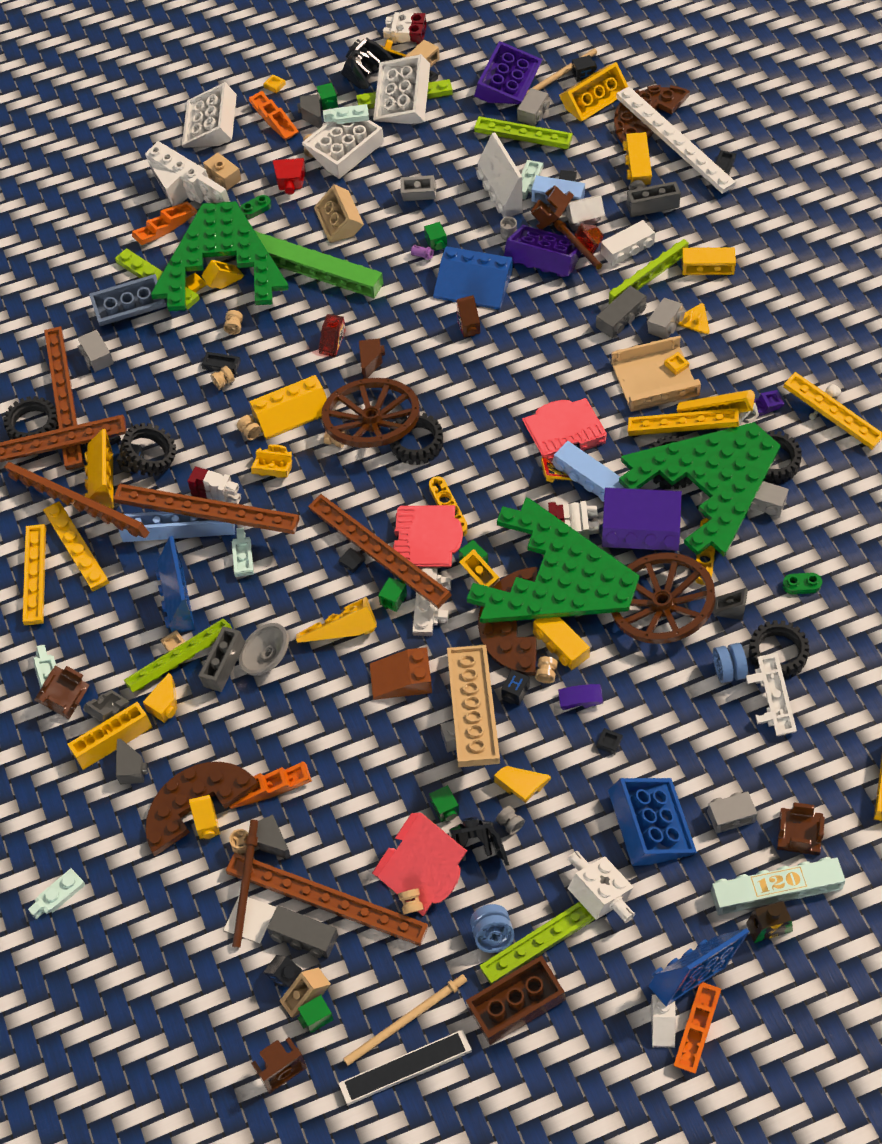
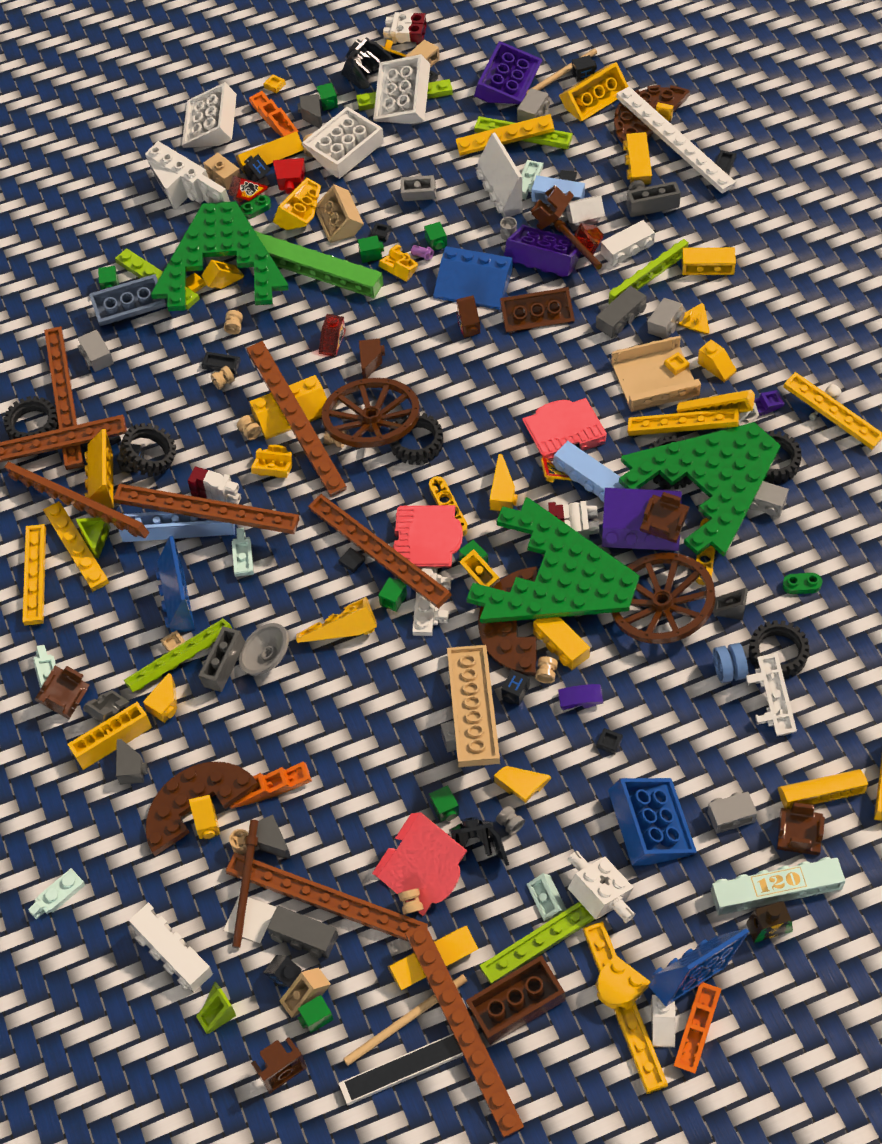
(94, 533): none -> lime slope
(108, 277): none -> green brick
(165, 223): orange slope -> none
(170, 948): none -> white wedge
(216, 1010): none -> lime slope
(245, 189): none -> slope
(255, 168): none -> black brick
(274, 150): none -> yellow brick
(296, 419): none -> dark orange plate
(299, 206): none -> yellow wedge
(346, 114): light aqua hinge -> none
(370, 249): none -> green brick
(382, 231): none -> black tile
(398, 263): none -> yellow slope
(401, 674): dark orange slope -> none
(451, 948): none -> yellow brick
(464, 1031): none -> dark orange plate
(492, 928): medium blue wheel -> none
(502, 488): none -> yellow slope
(506, 134): none -> yellow plate
(537, 309): none -> reddish brown slope
(546, 897): none -> light aqua slope
(620, 984): none -> yellow slope
(628, 1019): none -> yellow tile
(664, 517): none -> reddish brown panel
(665, 110): none -> yellow tile
(716, 361): none -> yellow slope
(824, 789): none -> yellow brick

